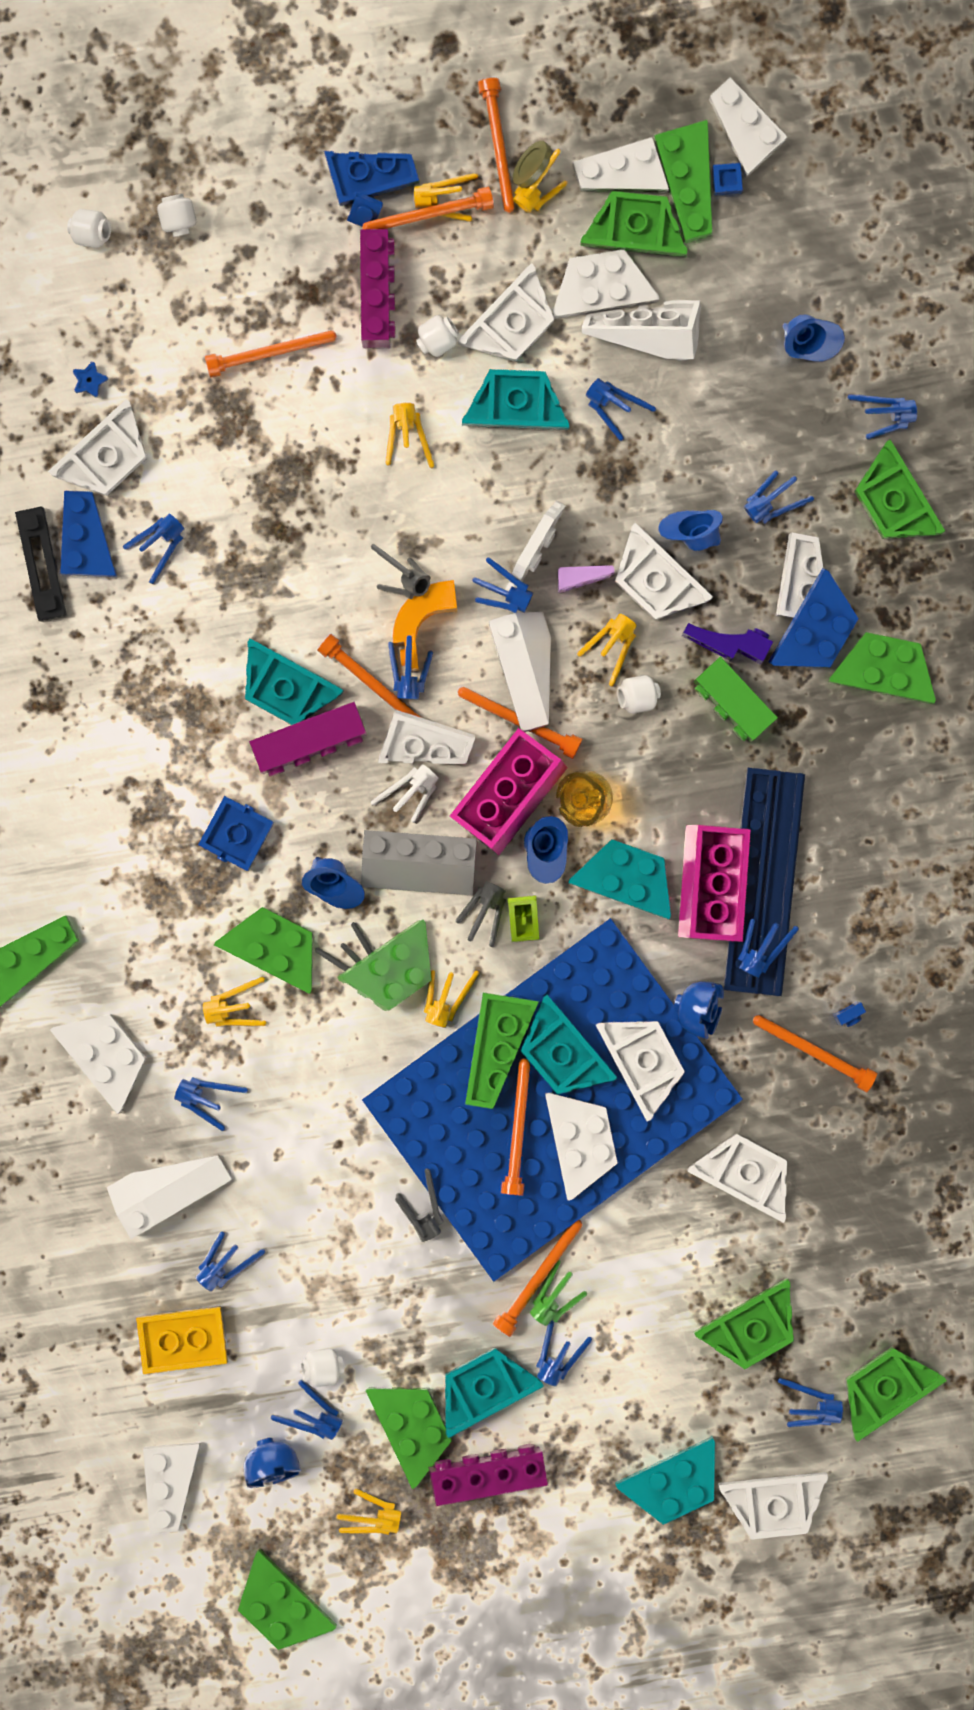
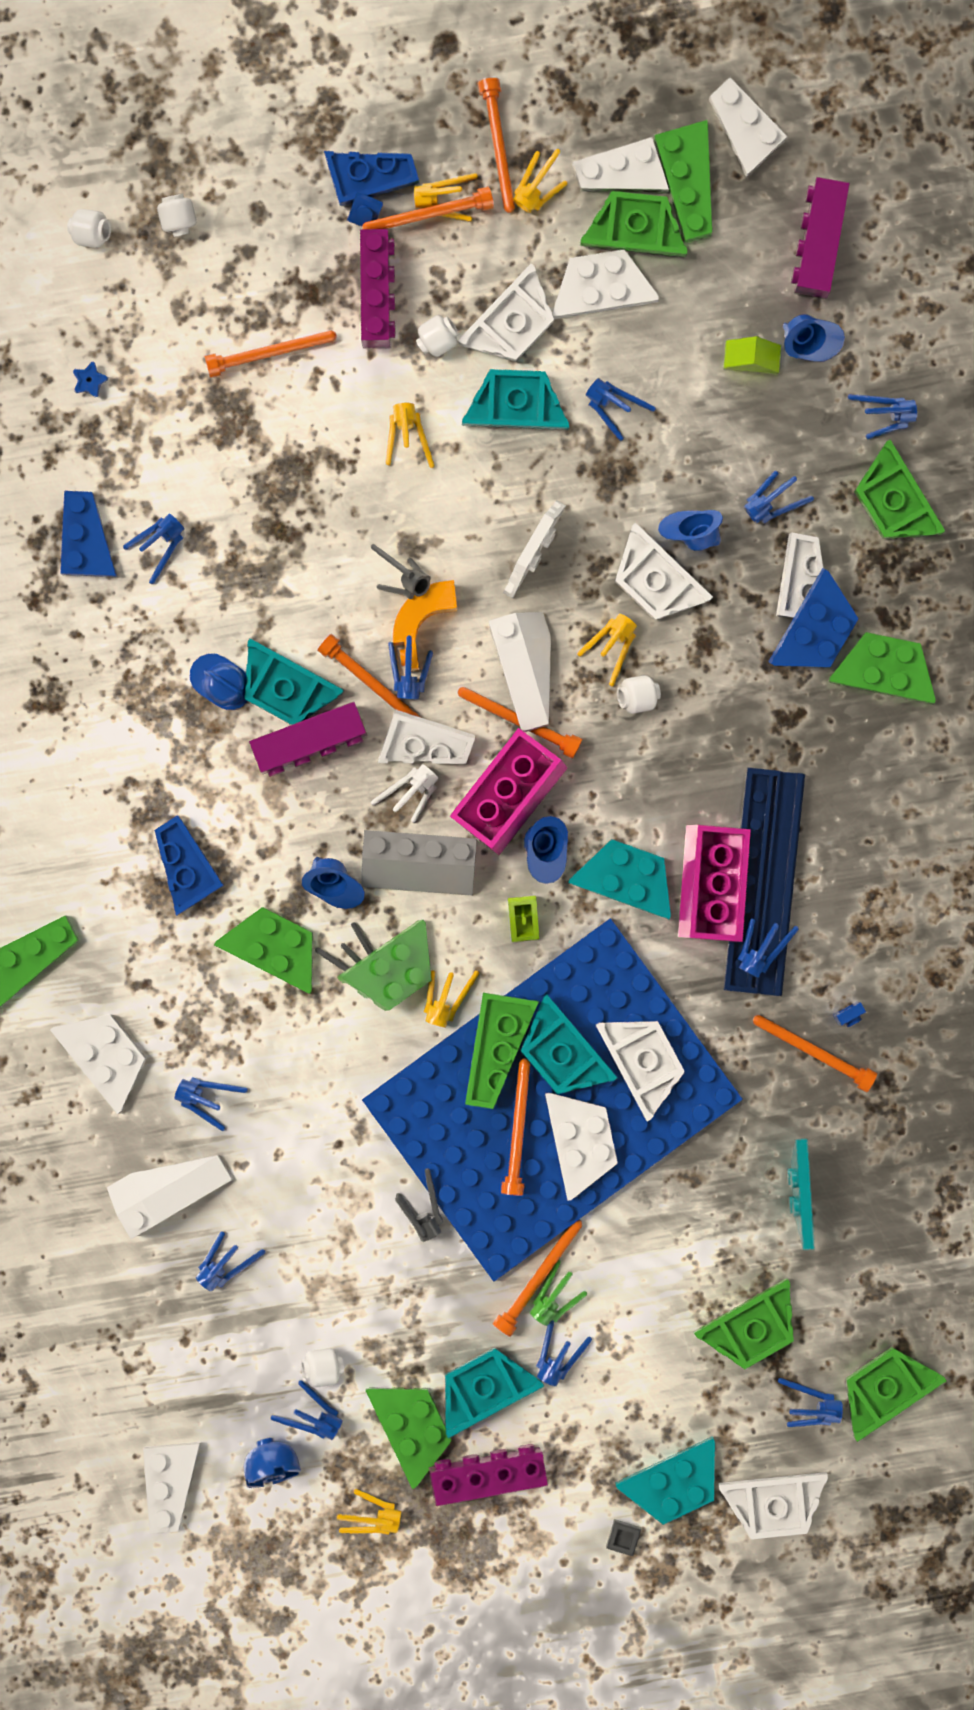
(31, 525): black container -> none
(104, 454): white wing -> none
(182, 1340): yellow plate -> none
(186, 866): none -> blue wing
(216, 1010): yellow plant -> none
(219, 681): none -> blue piece
(236, 833): blue plate -> none
(280, 1606): bright green wing -> none
(491, 896): dark grey plant -> none
(517, 597): blue plant -> none
(532, 164): olive piece -> none
(575, 577): lavender slope -> none
(584, 798): clear yellow cylinder -> none
(623, 1537): none -> dark grey tile
(661, 331): white wedge -> none
(699, 1008): blue cylinder -> none
(727, 179): blue tile -> none
(734, 700): bright green brick -> none
(747, 1174): white wing -> none
(751, 645): dark purple slope -> none
(752, 355): none -> lime slope
(800, 1203): none -> teal wing
(821, 237): none -> magenta brick

